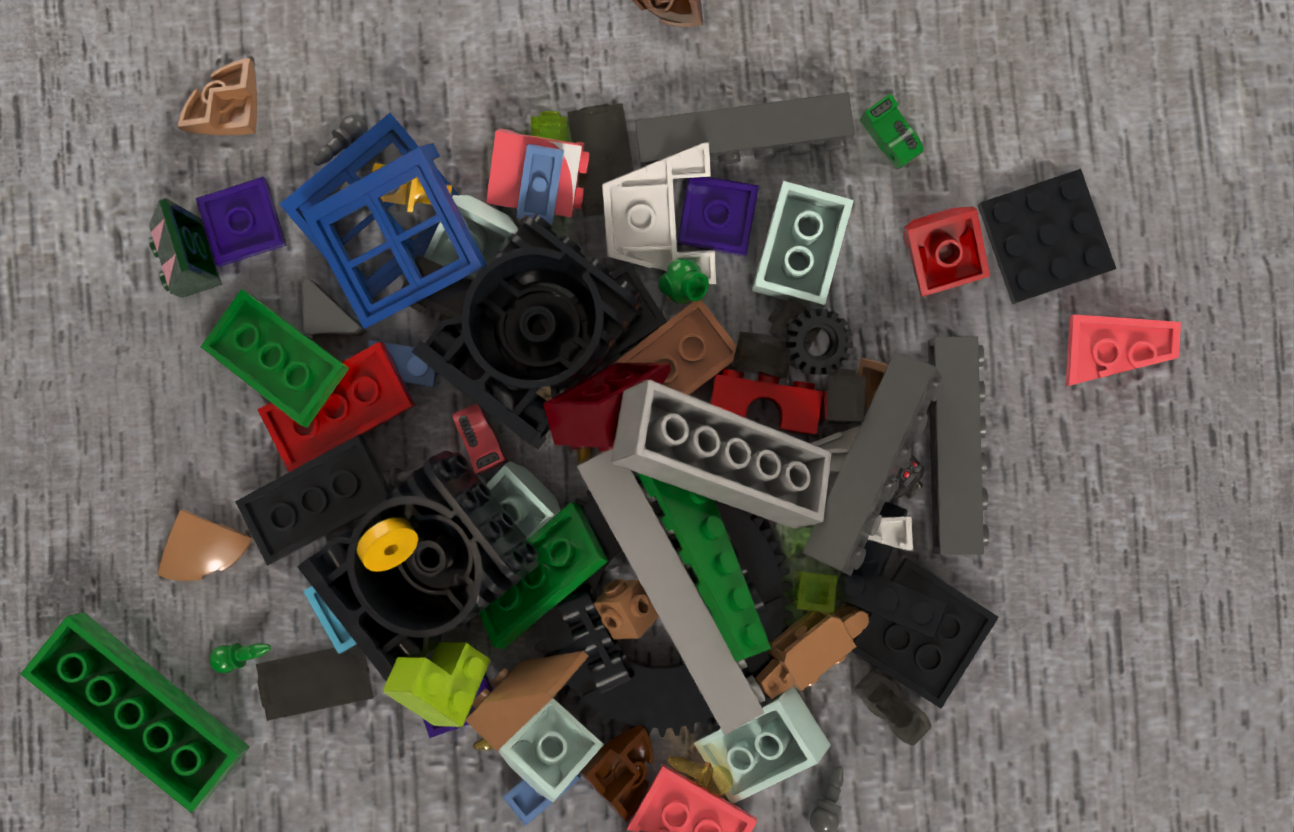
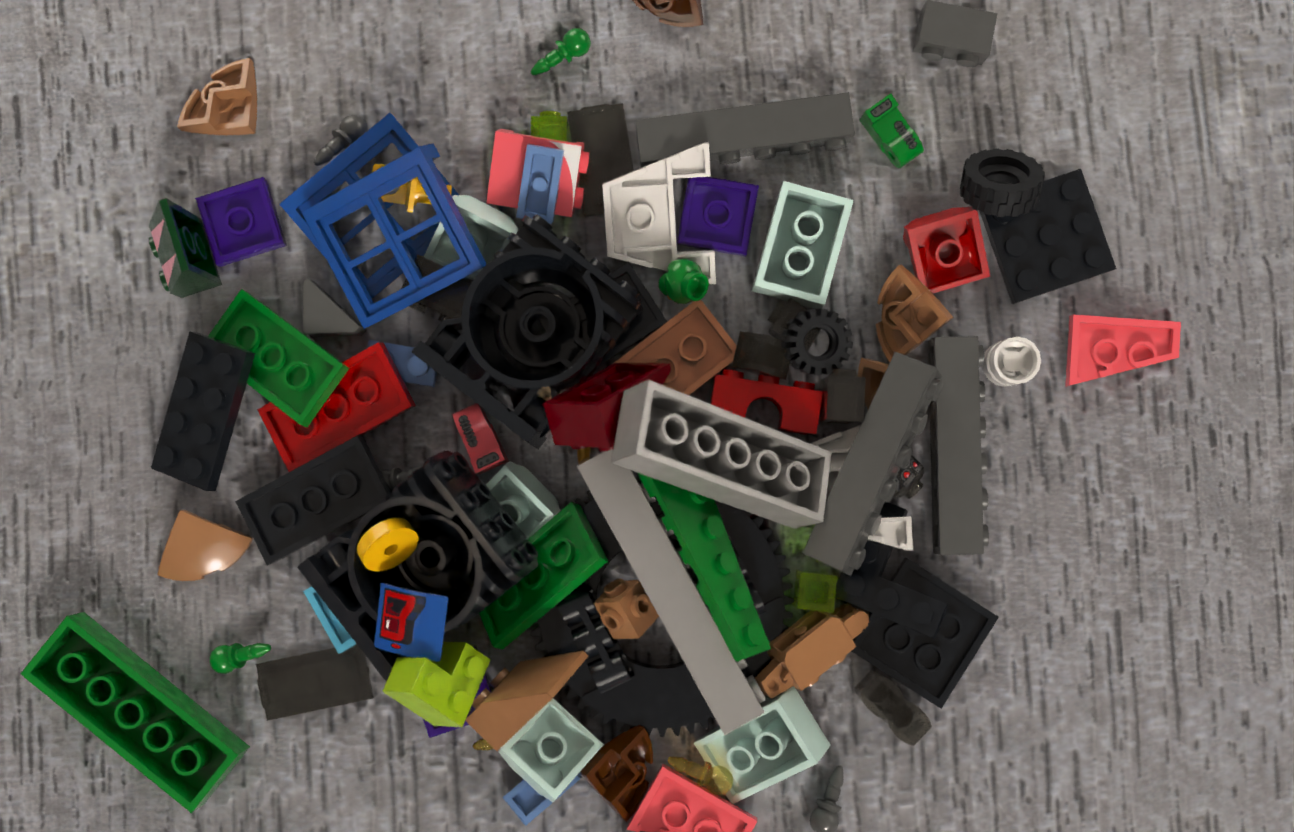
(202, 411): none -> black plate
(410, 622): none -> sticker
(574, 44): none -> green bar
(908, 313): none -> medium nougat brick
(954, 33): none -> dark grey brick
(999, 198): none -> black tyre
(1011, 361): none -> white wheel

